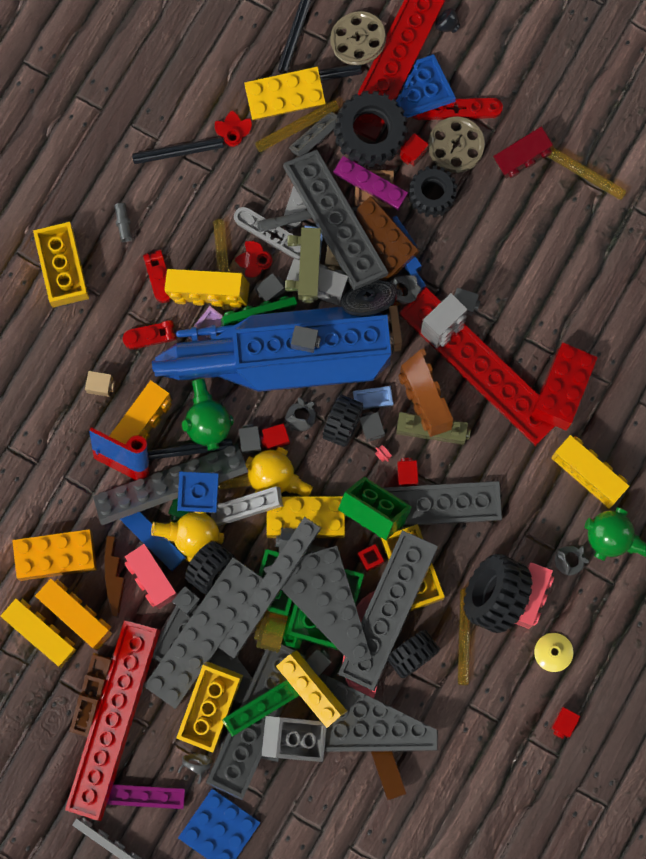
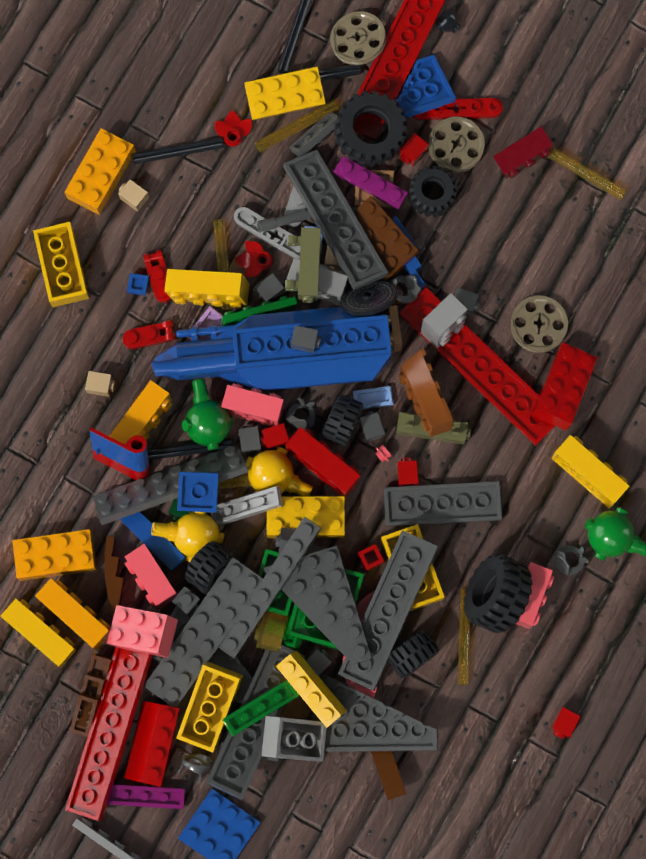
(100, 171): none -> light orange brick
(123, 222): dark grey pin -> none
(133, 195): none -> tan brick
(138, 284): none -> blue plate
(142, 631): none -> coral brick
(152, 743): none -> red slope
(253, 405): none -> coral brick
(323, 462): none -> red brick
(374, 508): green brick -> none
(546, 319): none -> dark tan wedge
(546, 659): light yellow dish -> none

